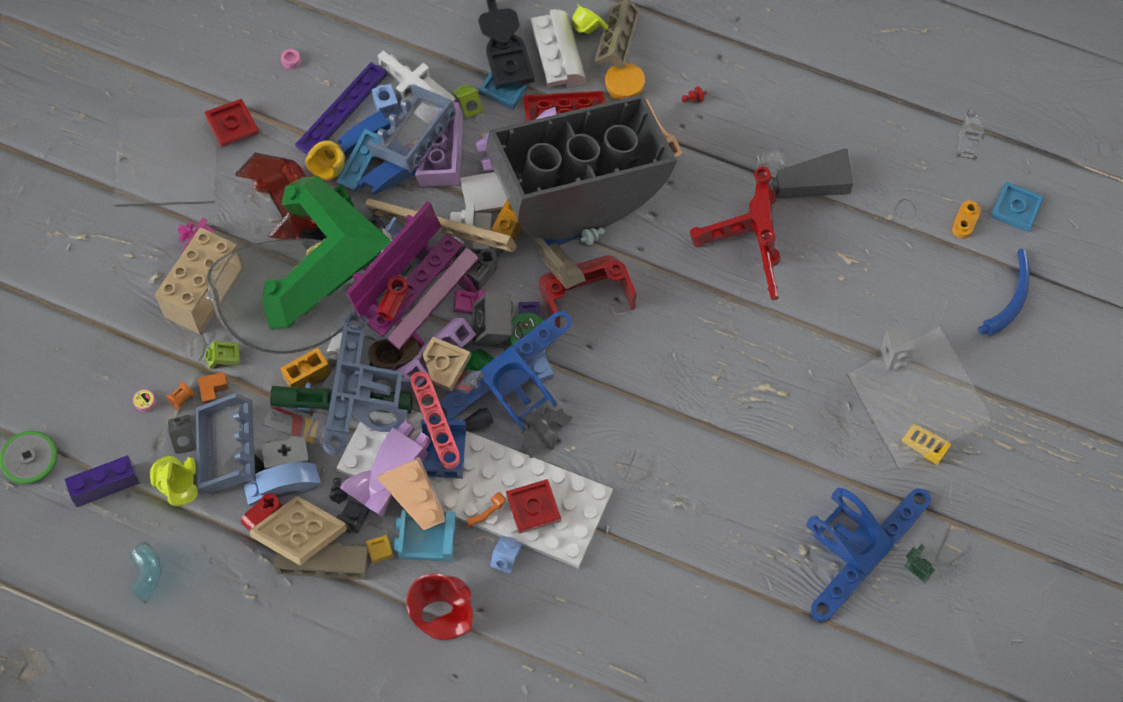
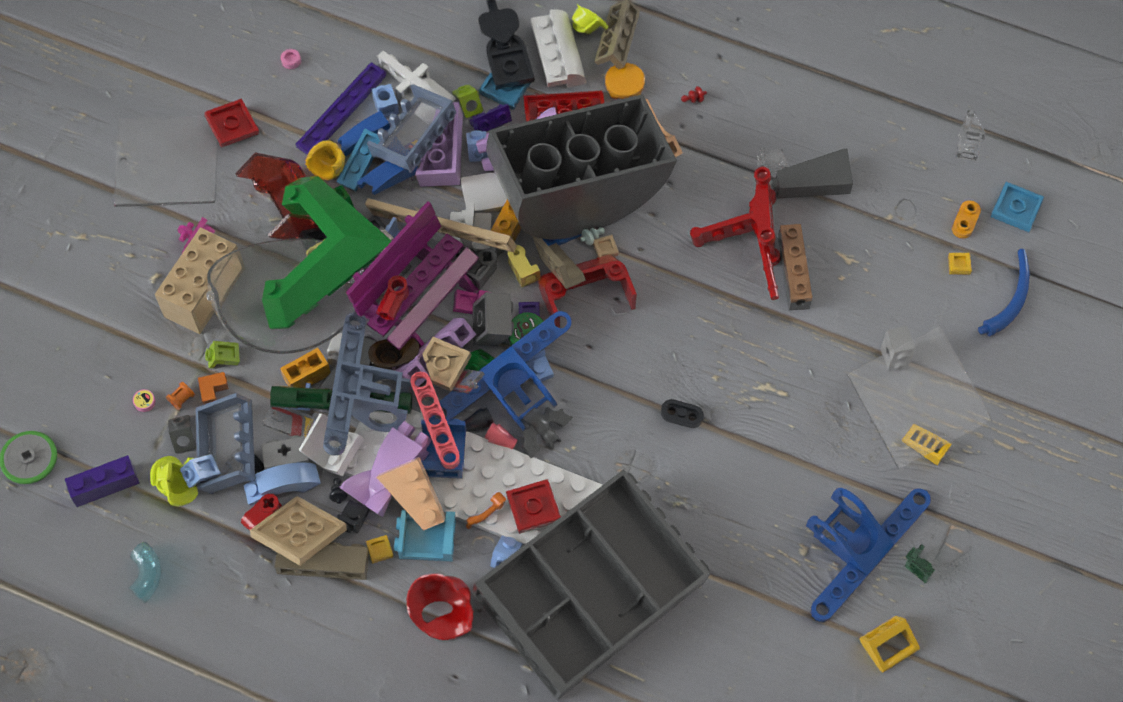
(199, 470): none -> light blue bracket
(313, 448): none -> white bracket
(473, 153): none -> light blue bracket
(492, 119): none -> dark purple hinge
(500, 436): none -> coral cone
(521, 267): none -> light yellow leg
(590, 583): none -> dark grey container
(605, 246): none -> tan tile
(682, 413): none -> black plate
(794, 267): none -> medium nougat piece
(884, 633): none -> yellow tile
(959, 263): none -> yellow tile

